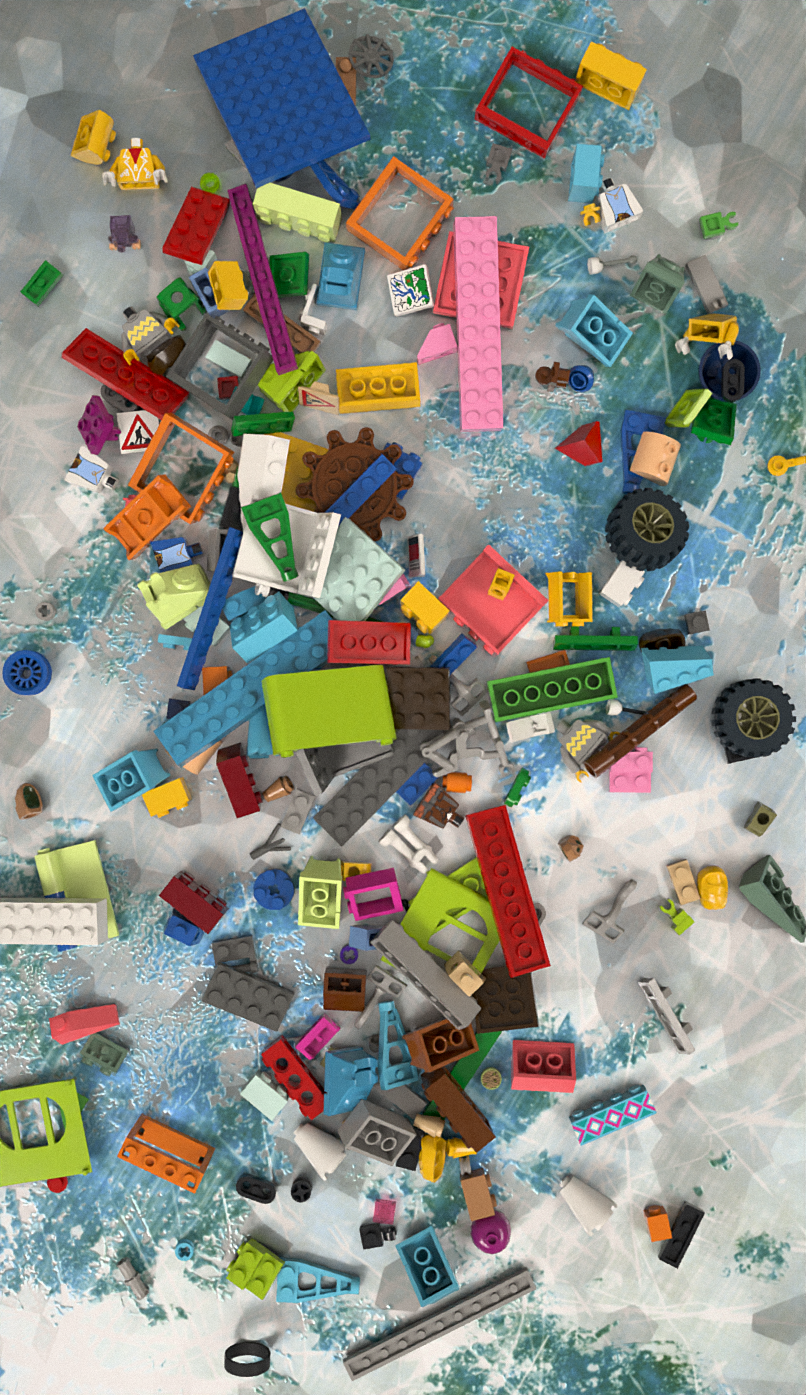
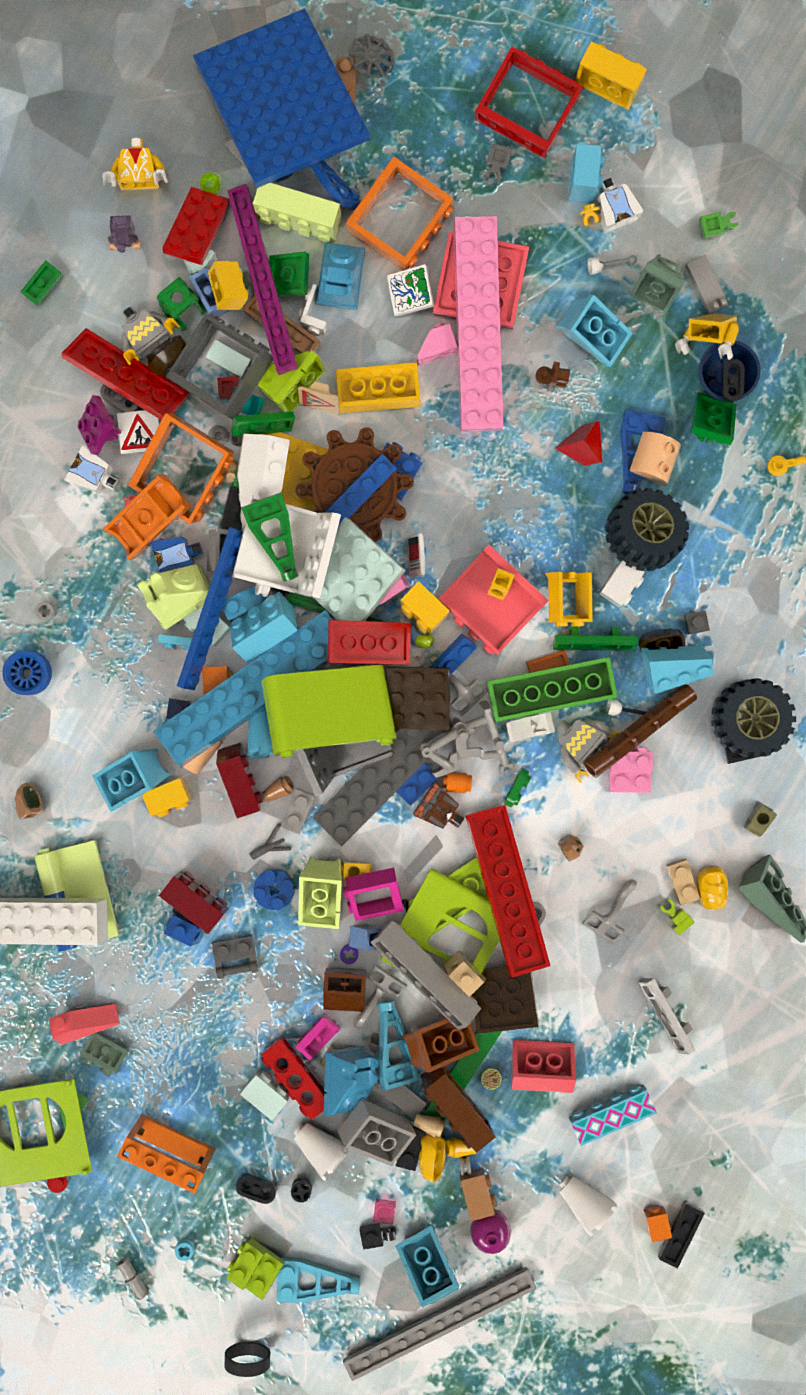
(93, 138): yellow brick -> none
(247, 996): dark grey plate -> none
(403, 828): white piece -> none
(581, 378): blue cone -> none
(687, 408): lime tile -> none

